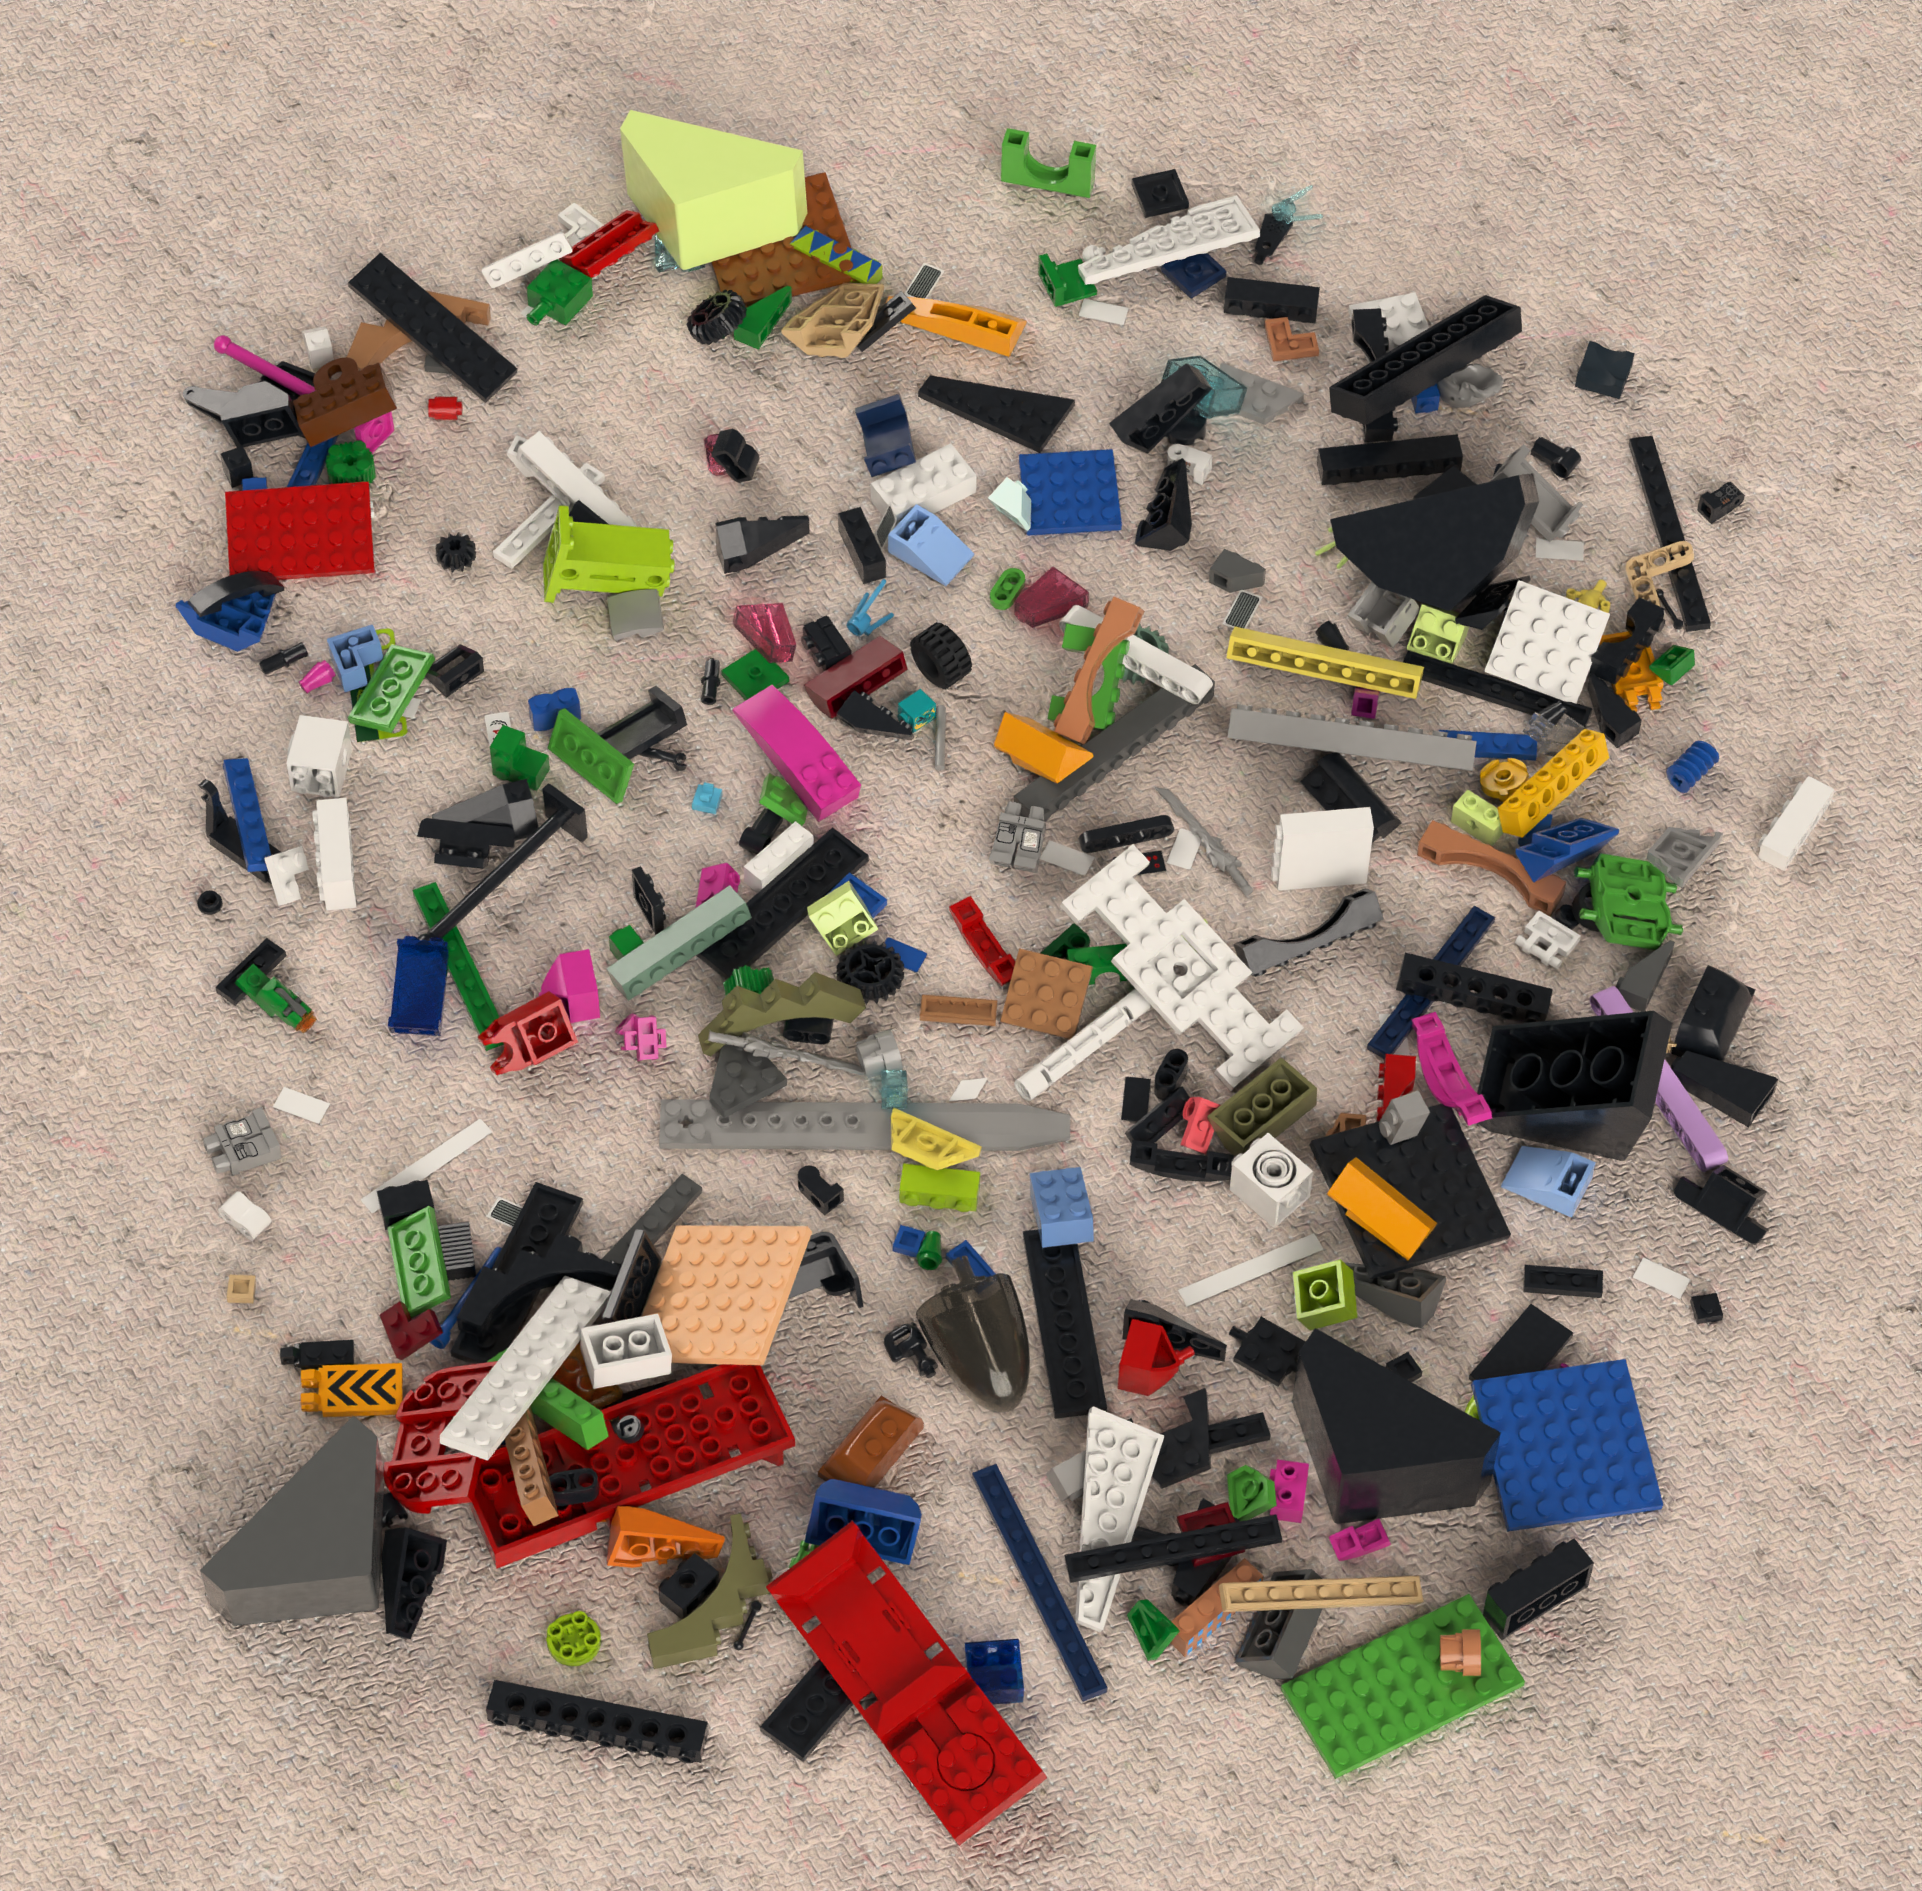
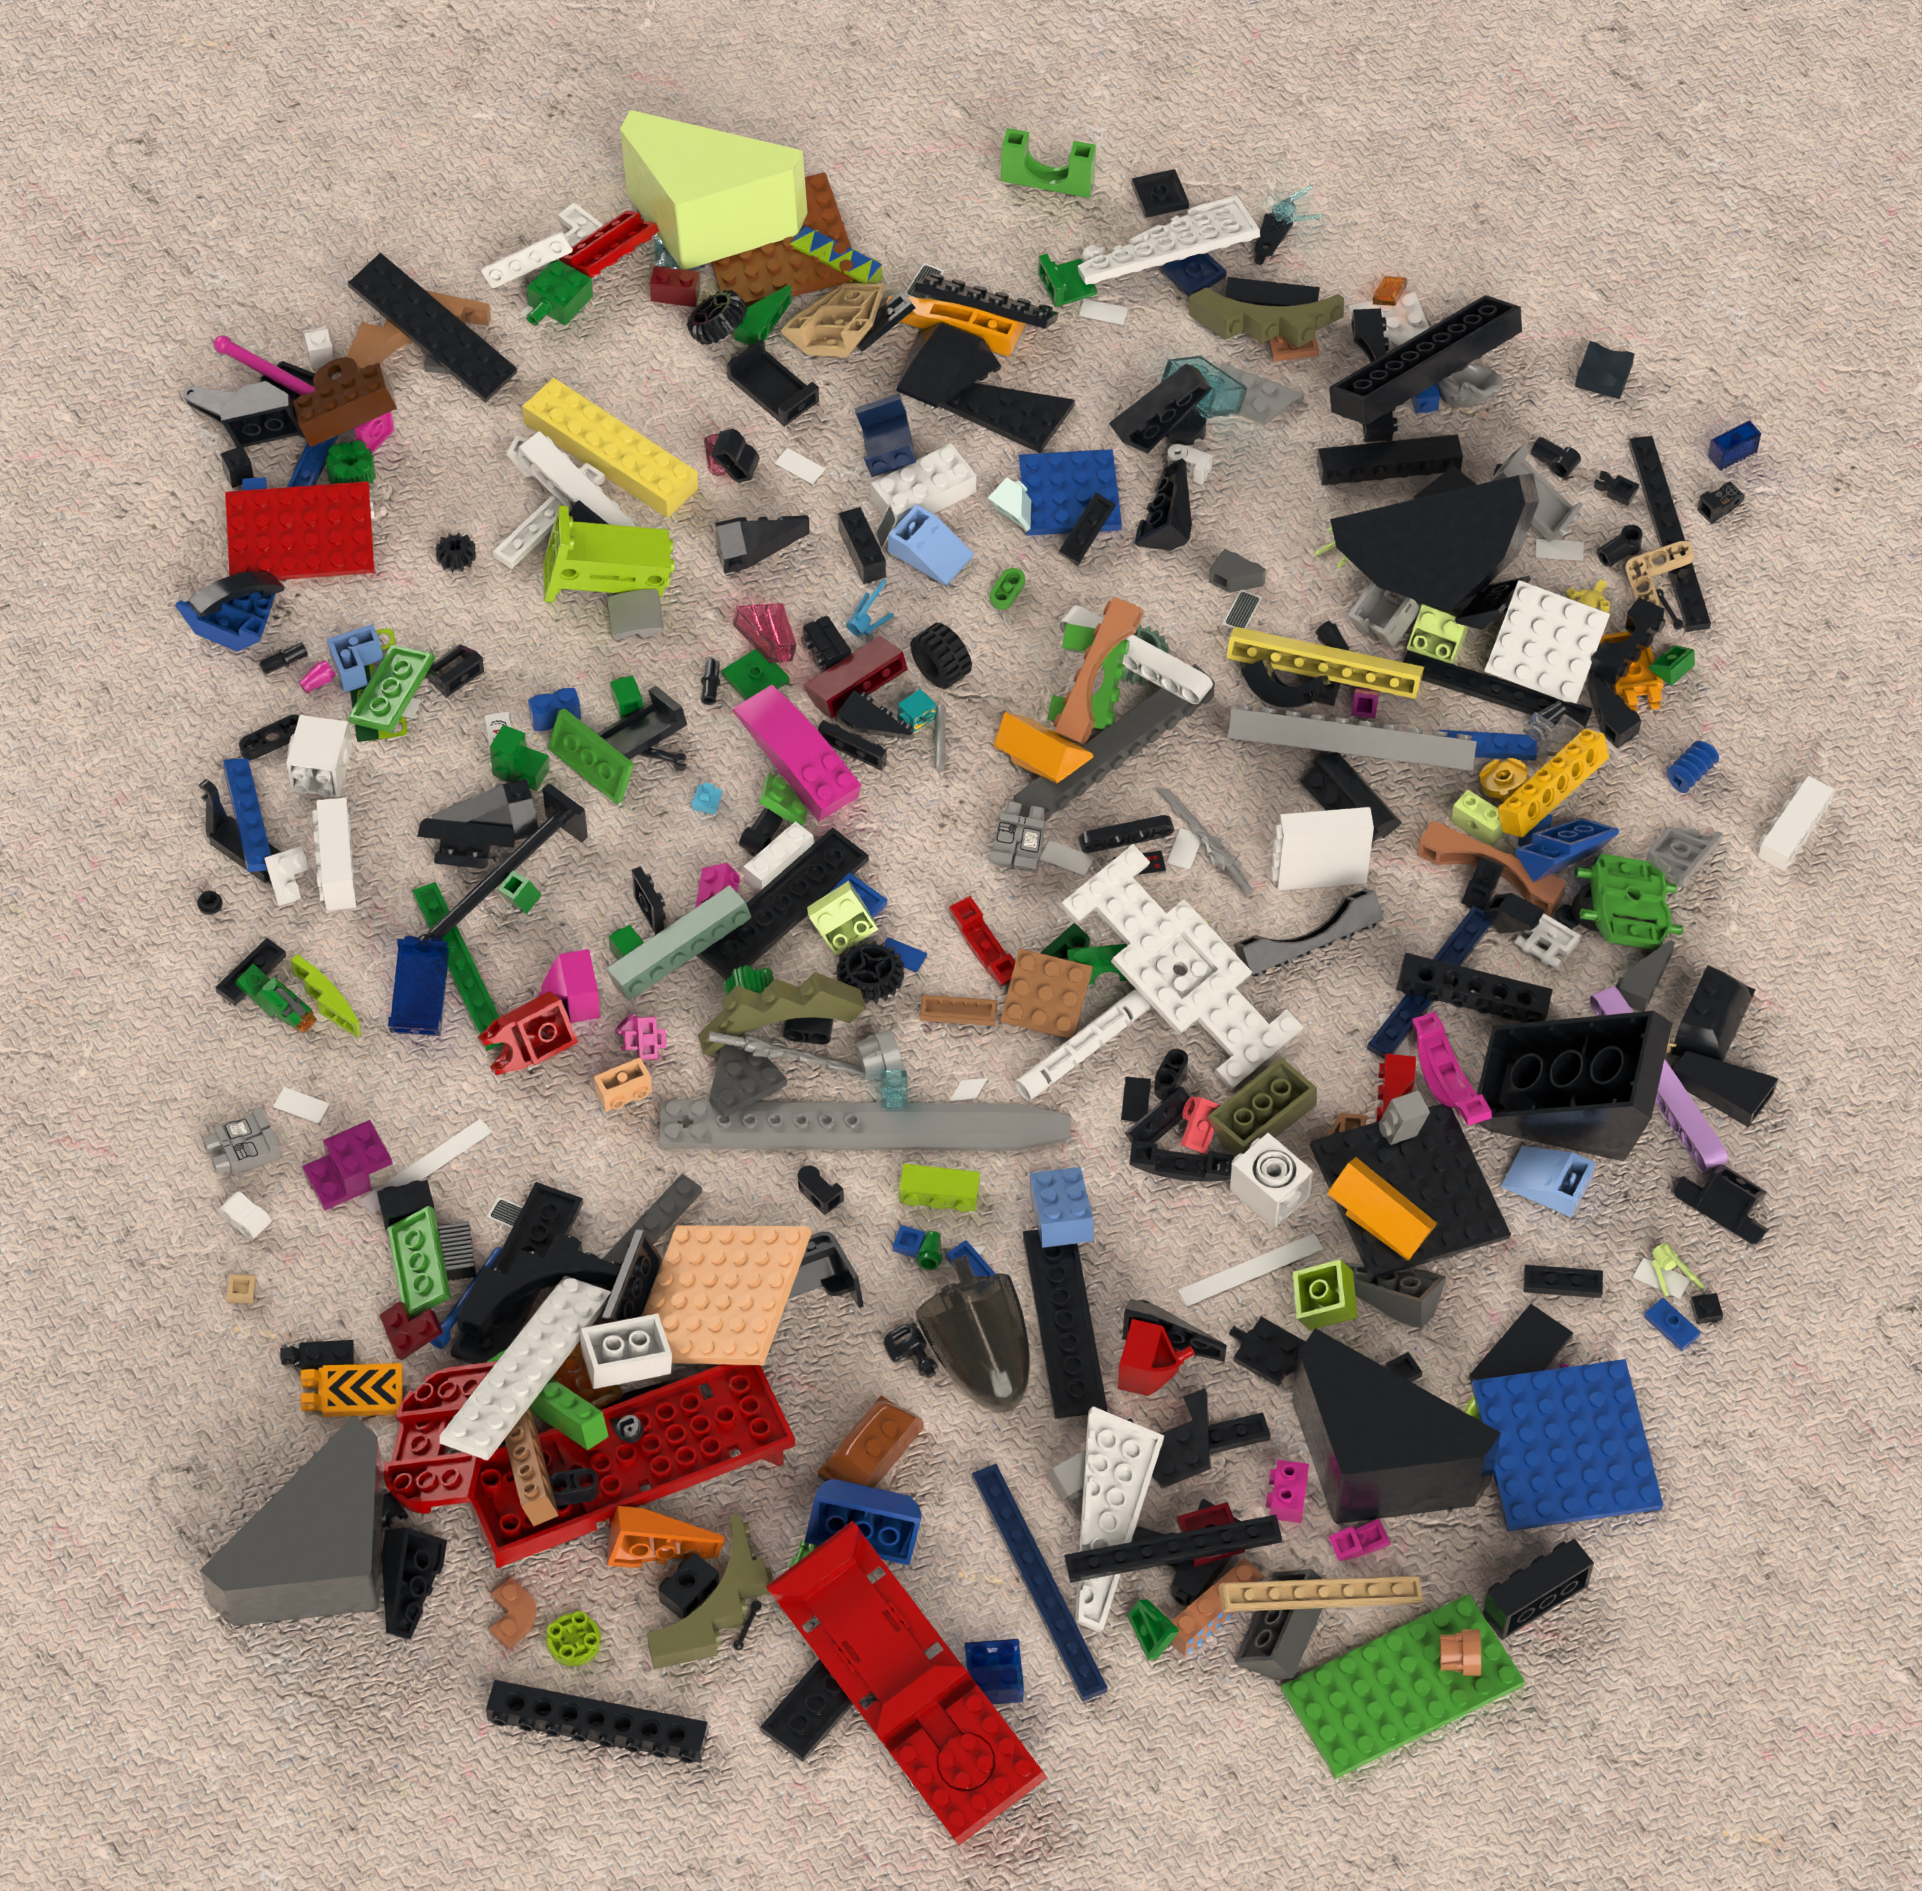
(268, 746): none -> black beam
(329, 1000): none -> lime slope
(347, 1165): none -> magenta bracket
(445, 408): red brick -> none
(519, 892): none -> green brick
(519, 1615): none -> nougat plate
(610, 447): none -> light yellow brick
(623, 1084): none -> light nougat brick
(626, 695): none -> green brick
(675, 286): none -> dark red brick
(771, 384): none -> black panel
(800, 466): none -> white sticker
(853, 745): none -> black plate
(928, 1143): light yellow wing -> none
(944, 364): none -> black wedge
(979, 298): none -> black plate
(1049, 599): clear pink slope -> none
(1087, 528): none -> black plate
(1250, 1493): bright green plate -> none
(1268, 687): none -> black arch
(1293, 323): none -> olive arch
(1329, 696): none -> black plate
(1389, 291): none -> clear orange tile
(1483, 884): none -> black slope
(1512, 913): none -> black slope
(1618, 489): none -> black plate
(1621, 546): none -> black piece
(1667, 1258): none -> yellowish green plant
(1672, 1324): none -> blue plate
(1734, 445): none -> clear blue brick

